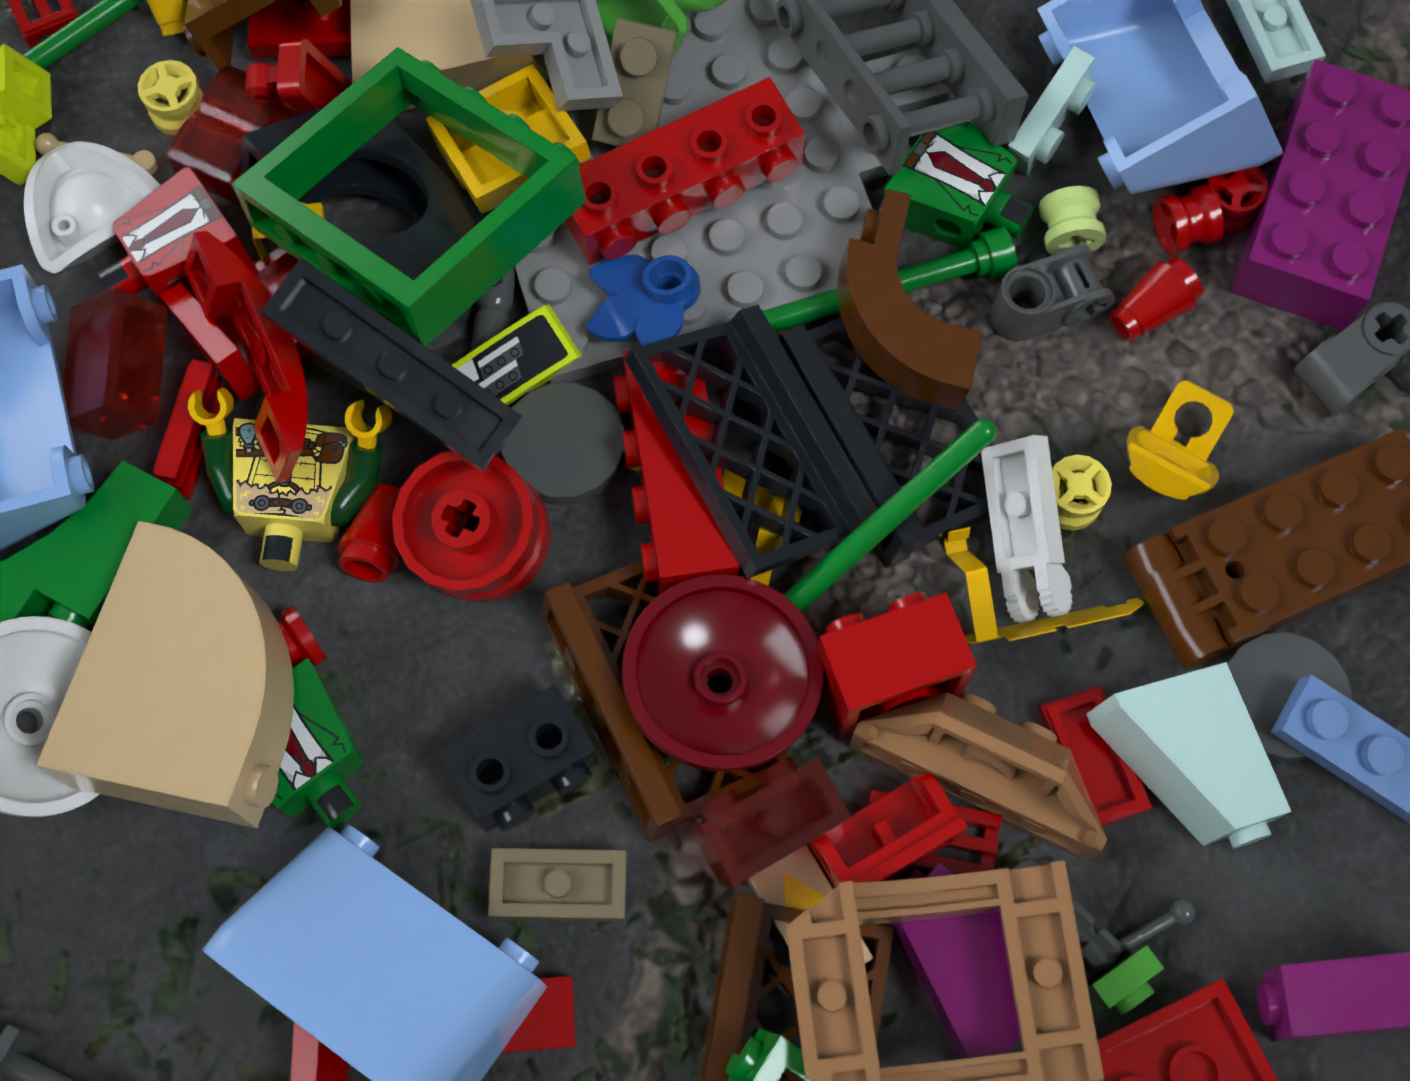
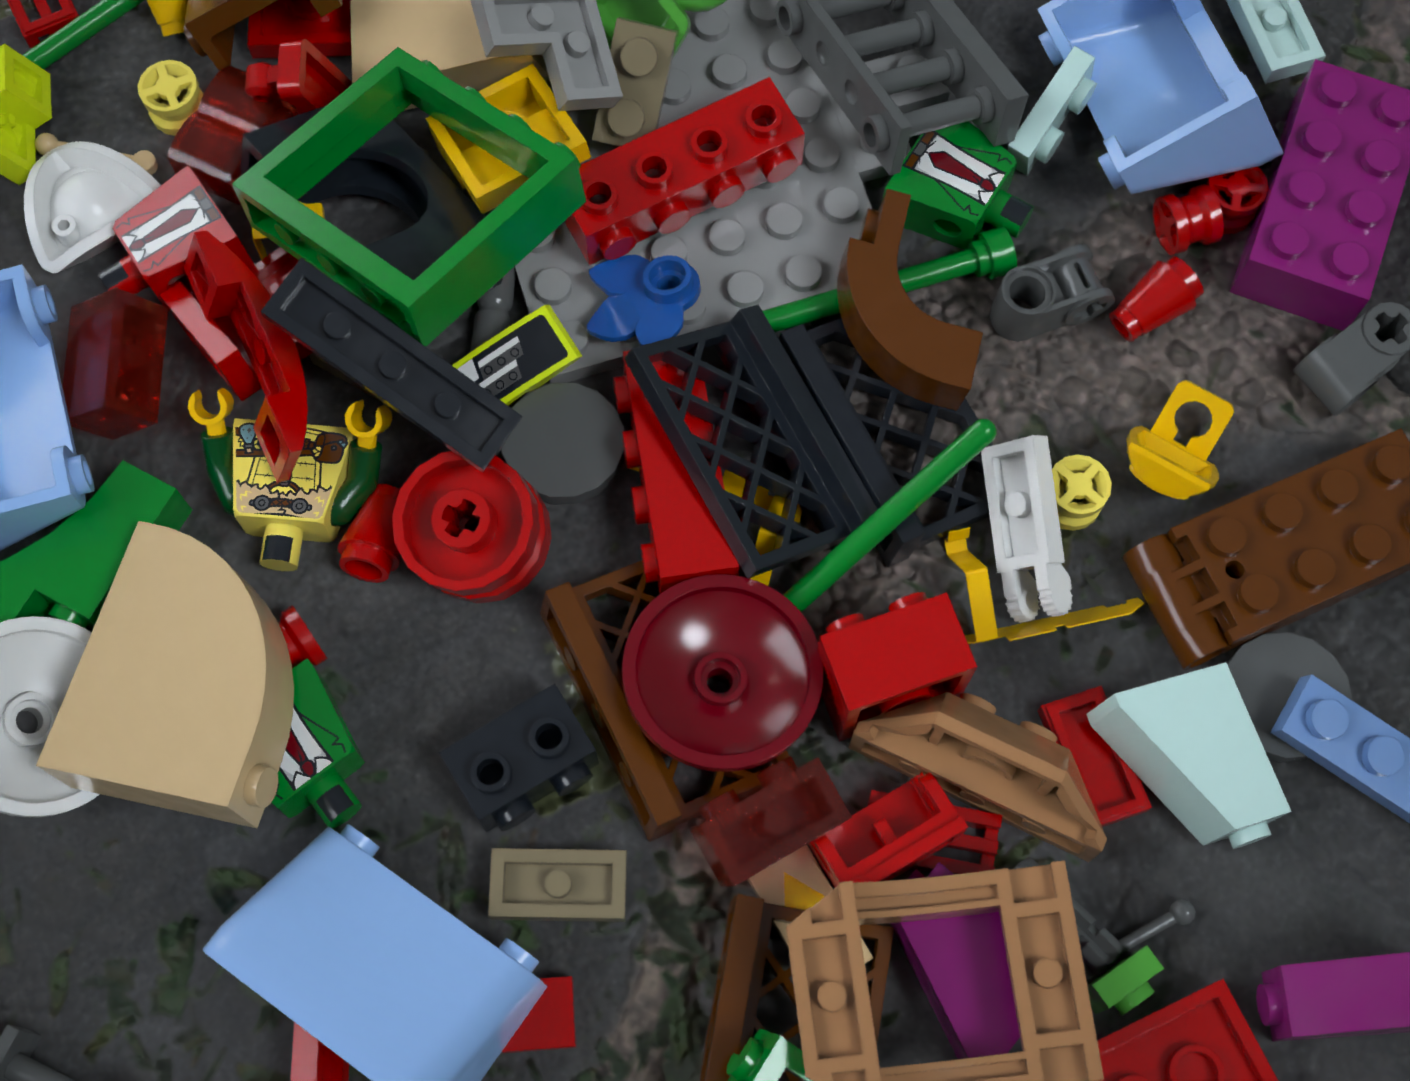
(182, 449): red tile -> none
(1072, 218): yellowish green wheel -> none

